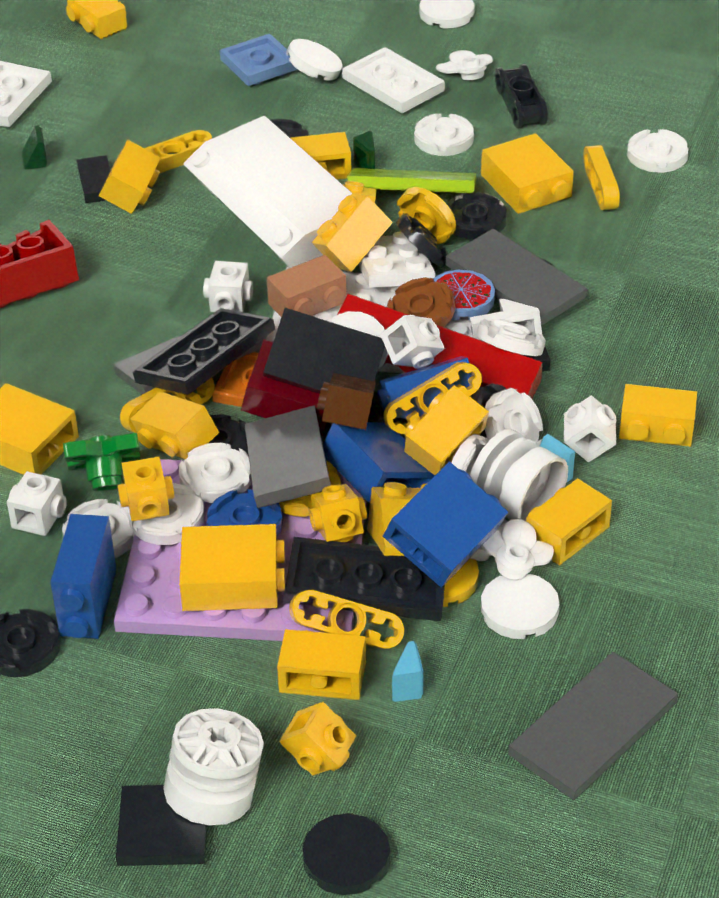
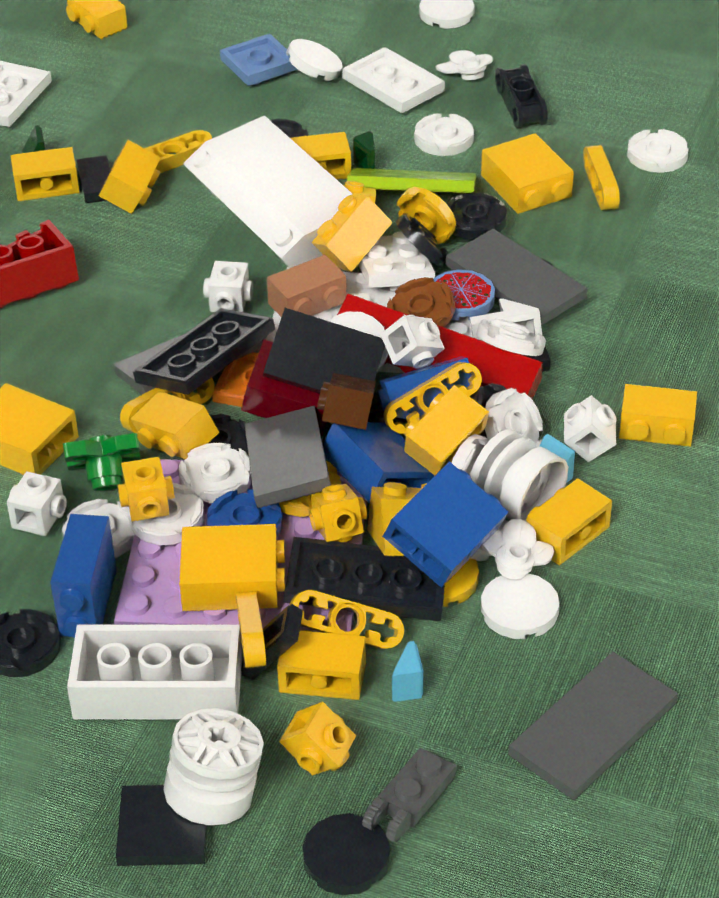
(45, 174): none -> yellow brick
(154, 670): none -> white brick
(251, 629): none -> yellow beam
(278, 638): none -> black tile
(410, 793): none -> dark grey hinge

